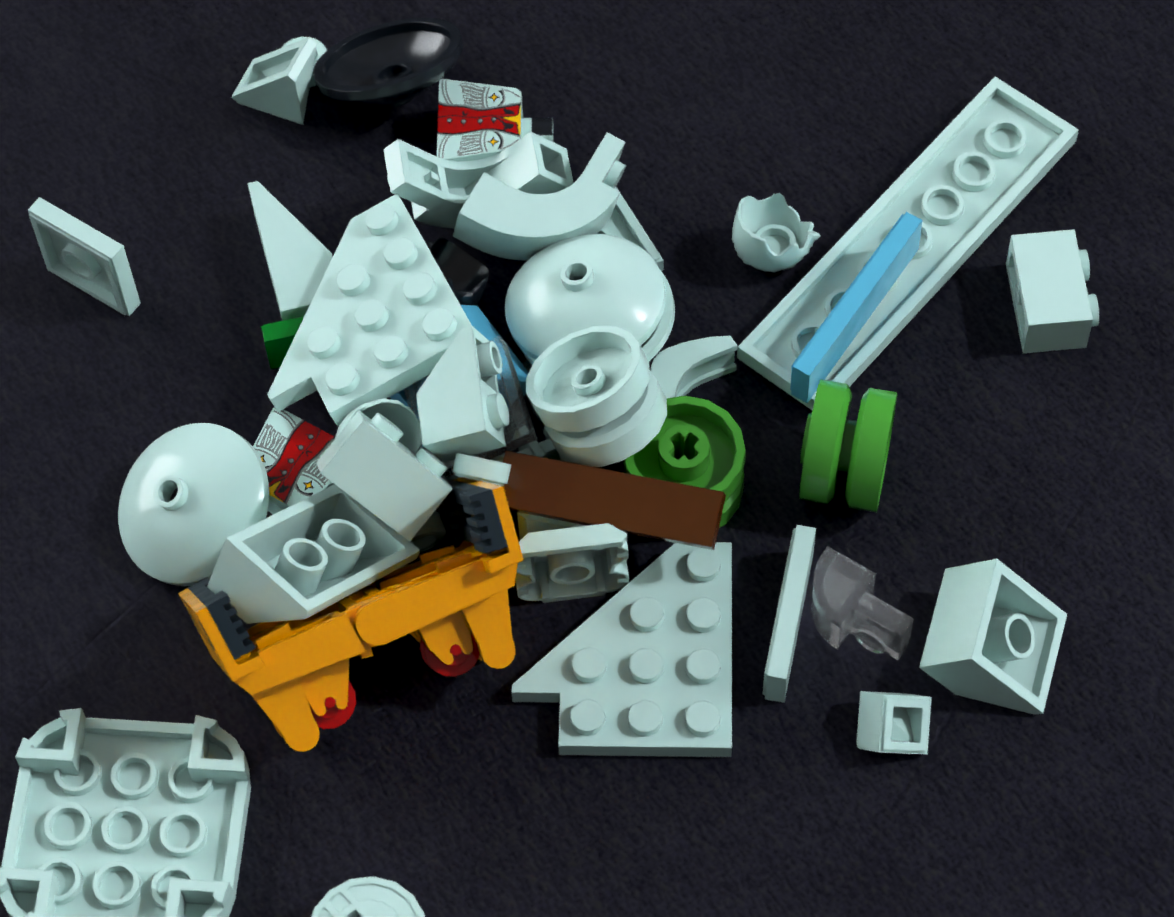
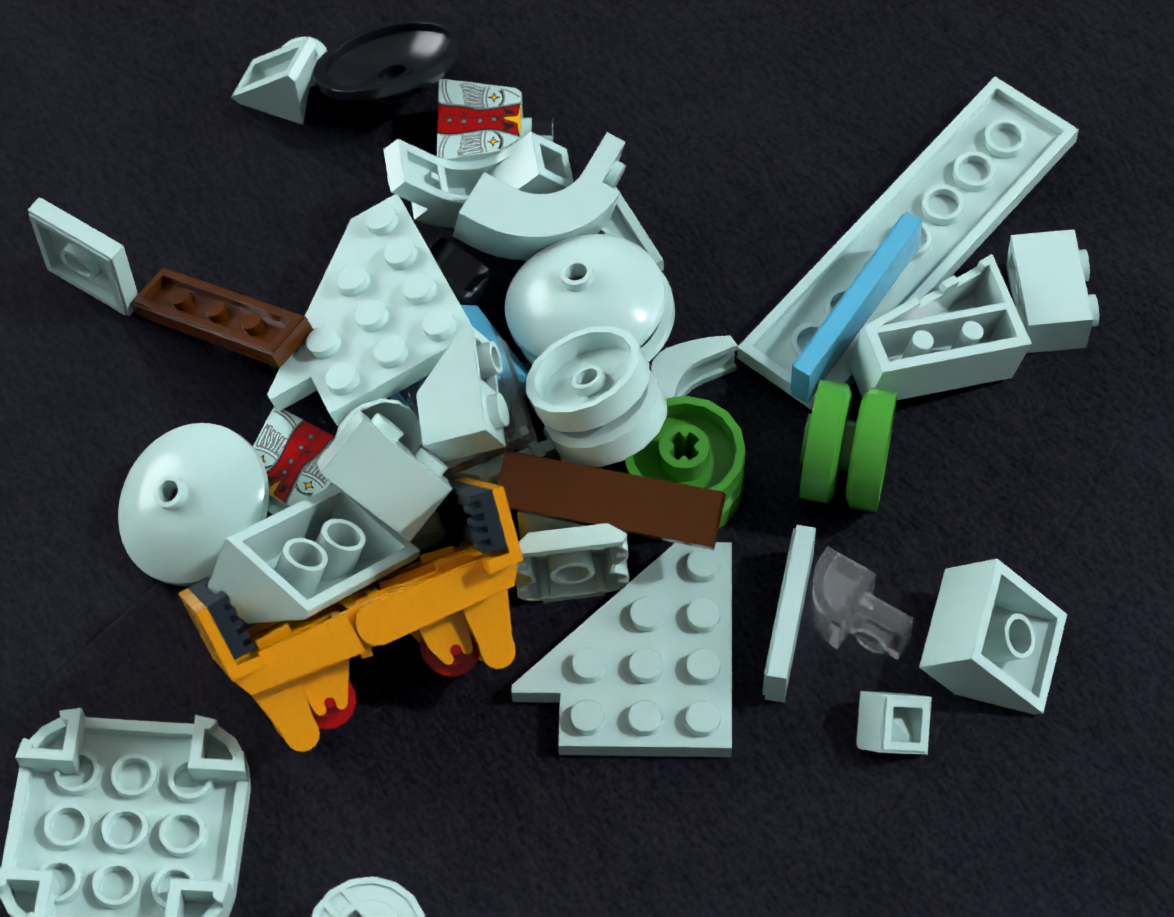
(222, 317): none -> reddish brown tile
(291, 252): light aqua slope -> none
(481, 469): light aqua tile -> none
(771, 234): light aqua hair -> none
(944, 340): none -> light aqua wedge

